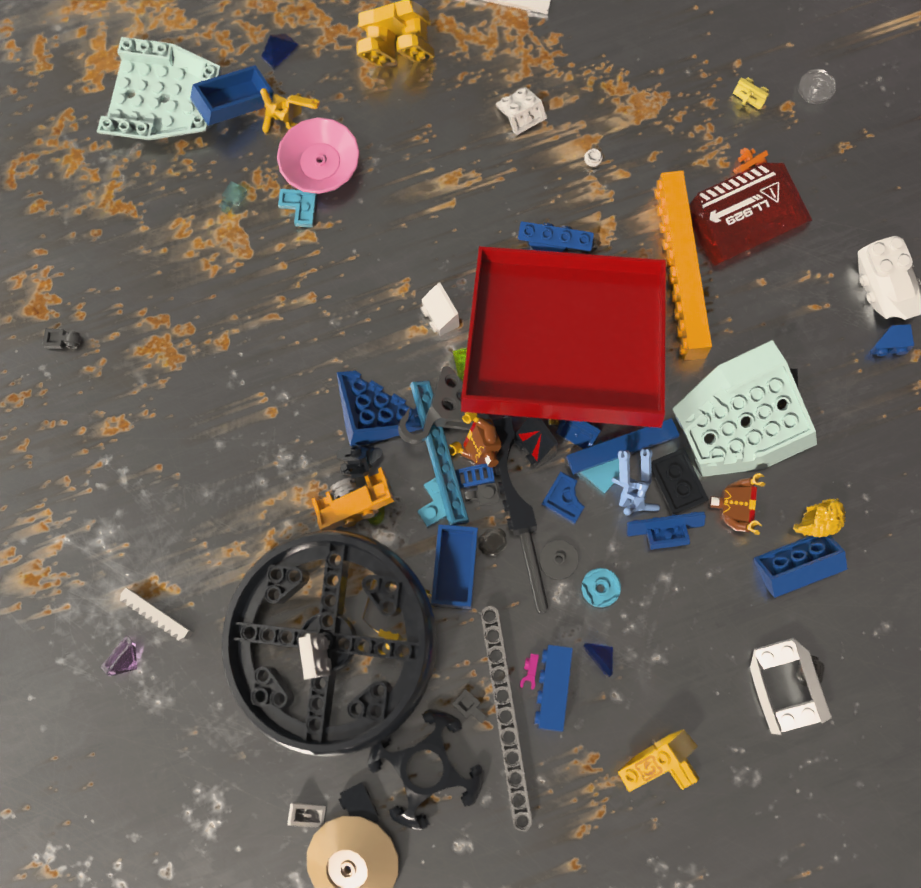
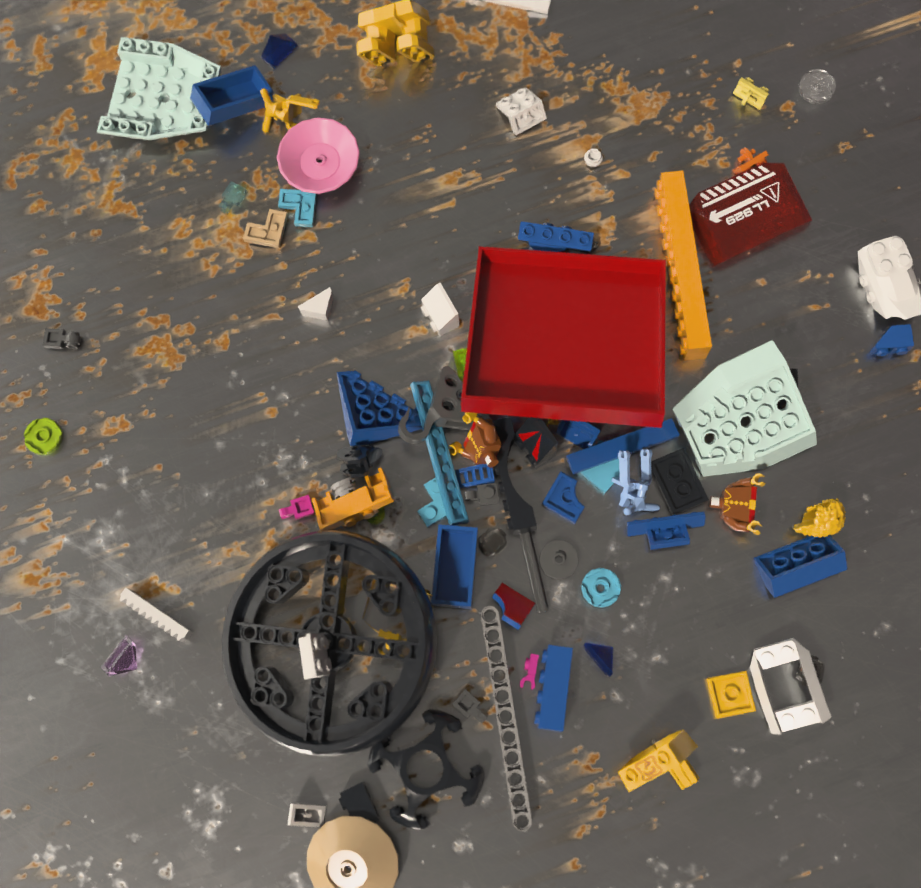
(43, 436): none -> lime tile
(267, 234): none -> tan plate
(300, 507): none -> dark pink plate
(318, 306): none -> white slope
(513, 605): none -> red tile
(730, 694): none -> yellow tile

